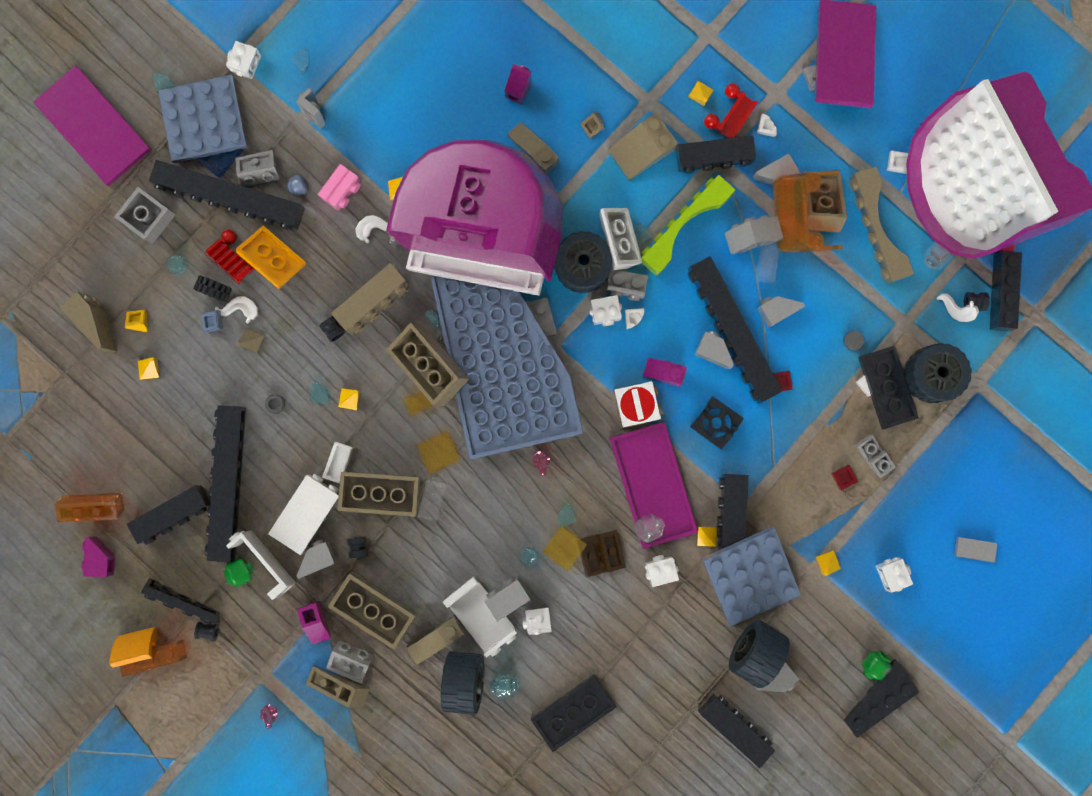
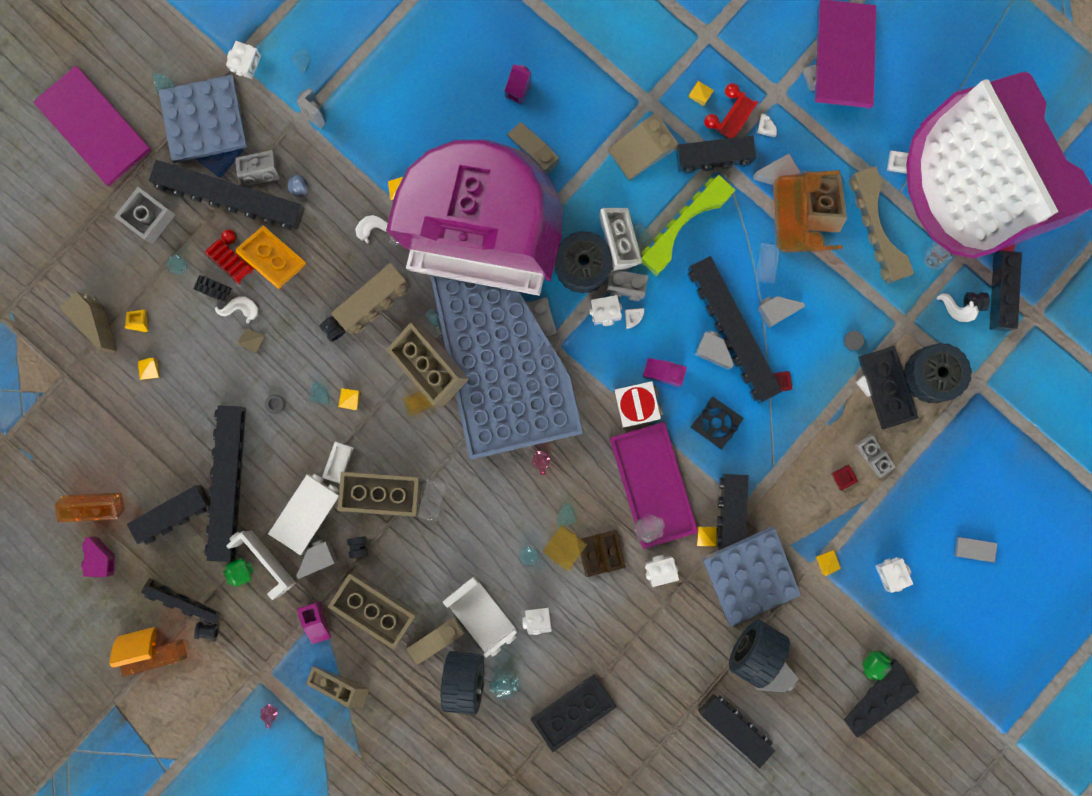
(212, 321): sand blue tile -> none
(339, 187): bright pink brick -> none
(349, 661): light grey bracket -> none
(438, 452): clear yellow piece -> none
(508, 598): light grey brick -> none
(593, 124): dark tan slope -> none
(753, 233): light grey brick -> none

